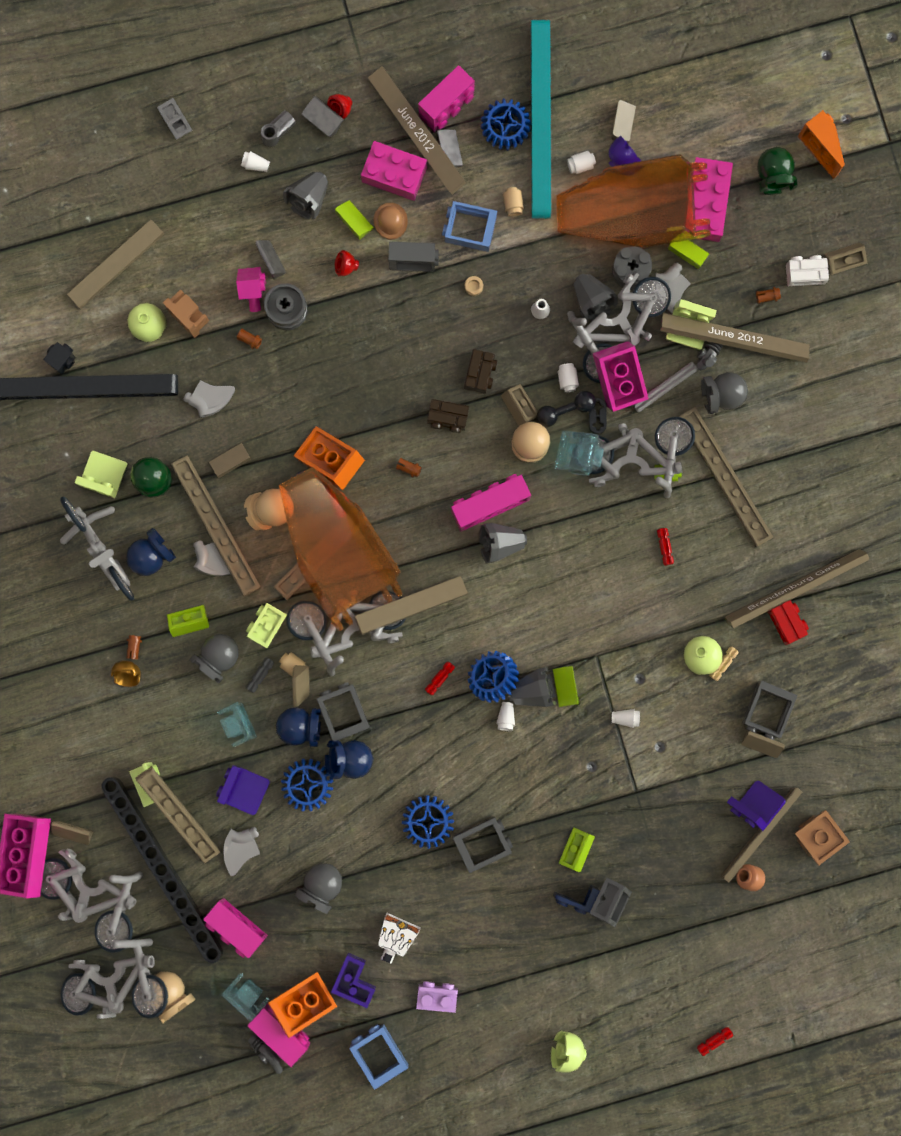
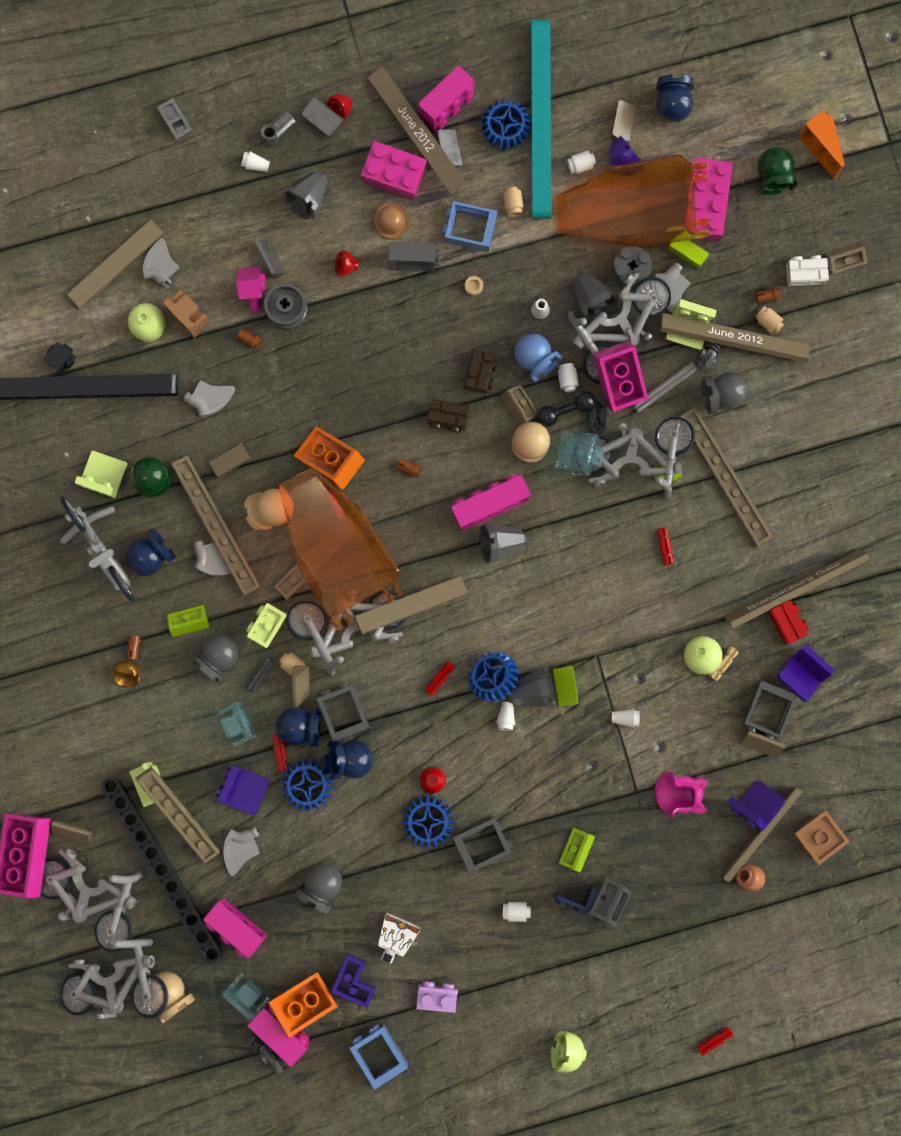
(159, 264): none -> light grey arm
(280, 753): none -> red axle
(353, 219): lime slope -> none
(432, 780): none -> red brick
(516, 911): none -> white brick
(535, 355): none -> medium blue tile
(675, 99): none -> dark blue tile
(680, 794): none -> dark pink hair
(769, 320): none -> tan brick
(805, 673): none -> dark purple bracket

